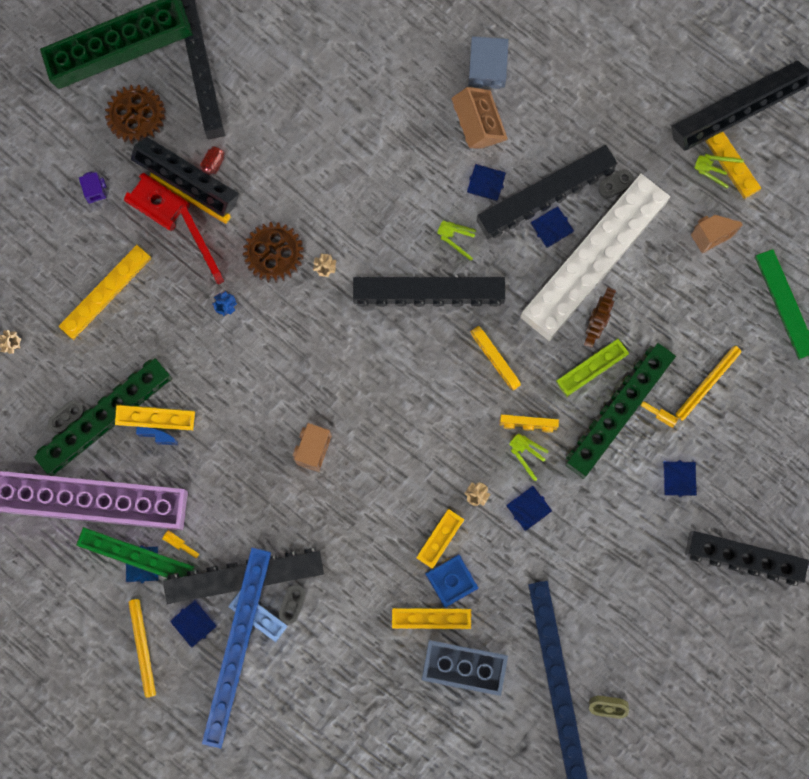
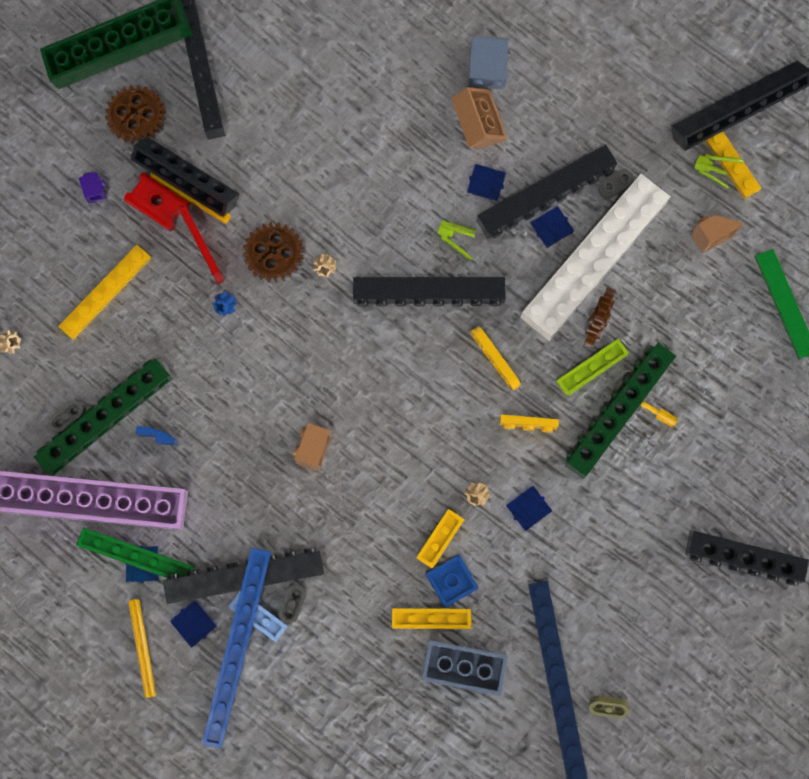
(154, 417): yellow plate -> none
(178, 543): yellow axle -> none
(212, 160): clear red brick -> none
(522, 443): lime plant -> none
(680, 478): clear blue piece -> none
(707, 384): yellow axle -> none

